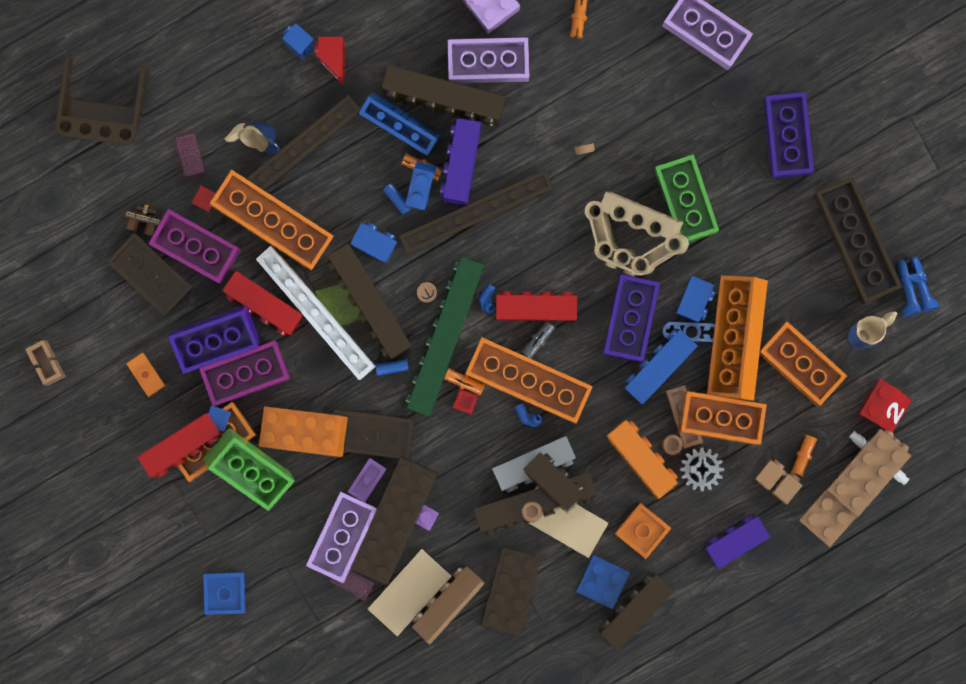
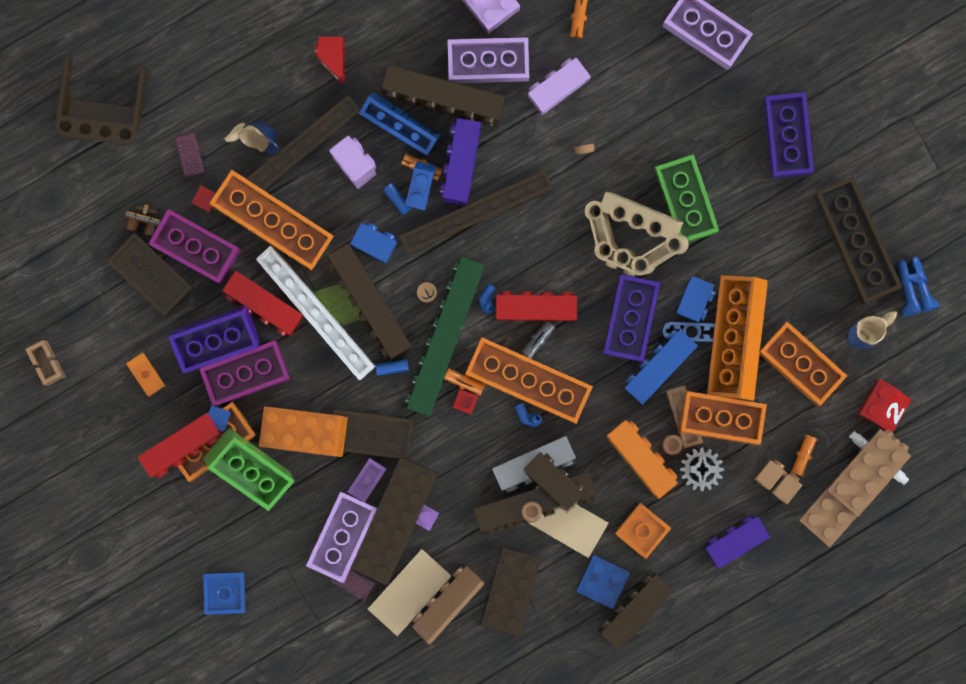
(298, 41): blue brick -> none
(353, 162): none -> lavender brick
(558, 85): none -> lavender brick

